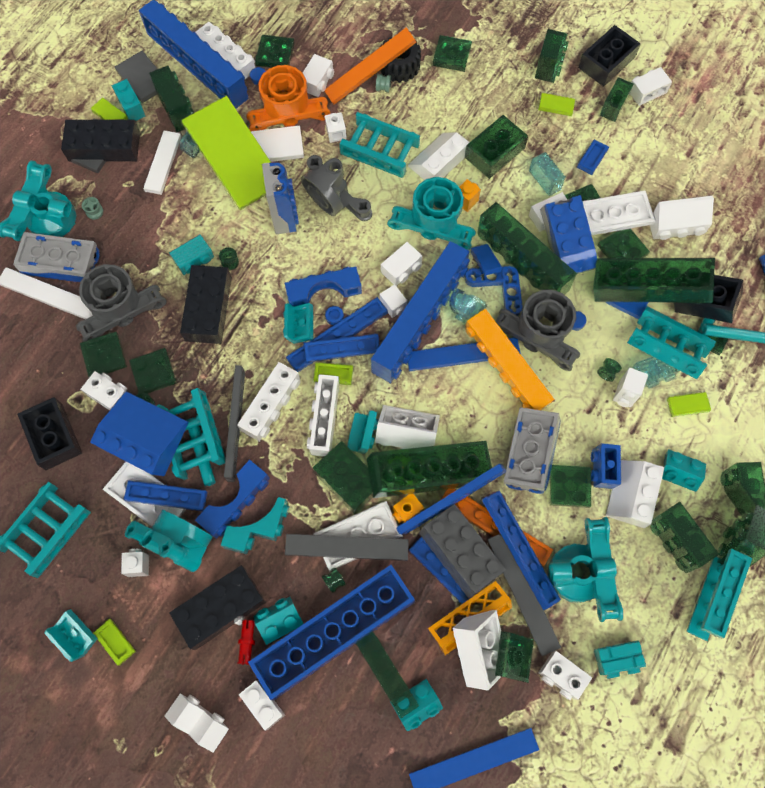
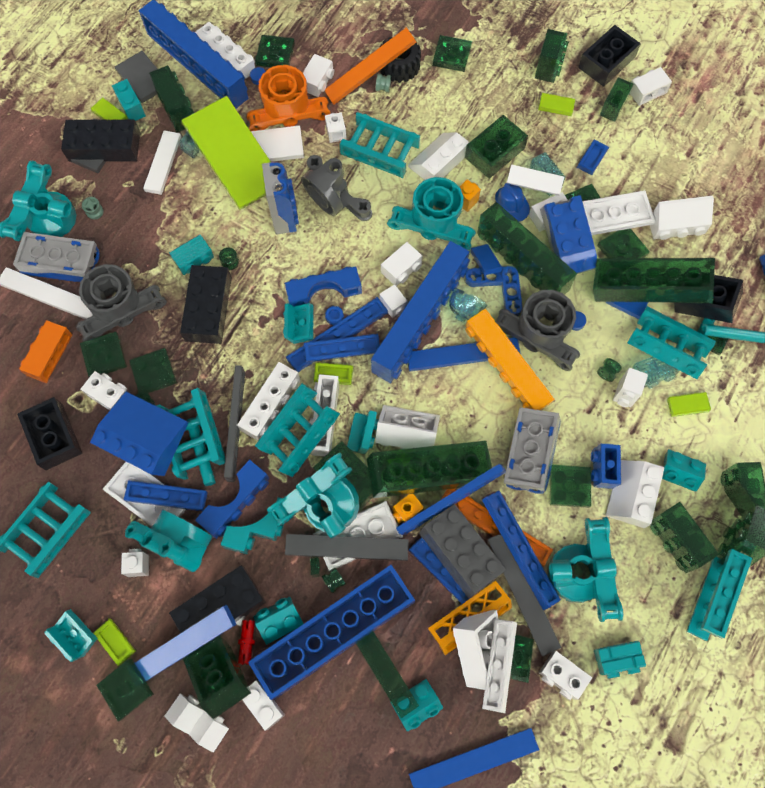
(45, 351): none -> orange brick
(124, 689): none -> clear green tile
(186, 643): none -> tile
(216, 677): none -> clear green brick
(286, 419): none -> teal fence
(315, 567): none -> clear green tile
(325, 484): none -> teal piece
(499, 666): none -> white tile
(513, 201): none -> blue piece
(535, 180): none -> white tile

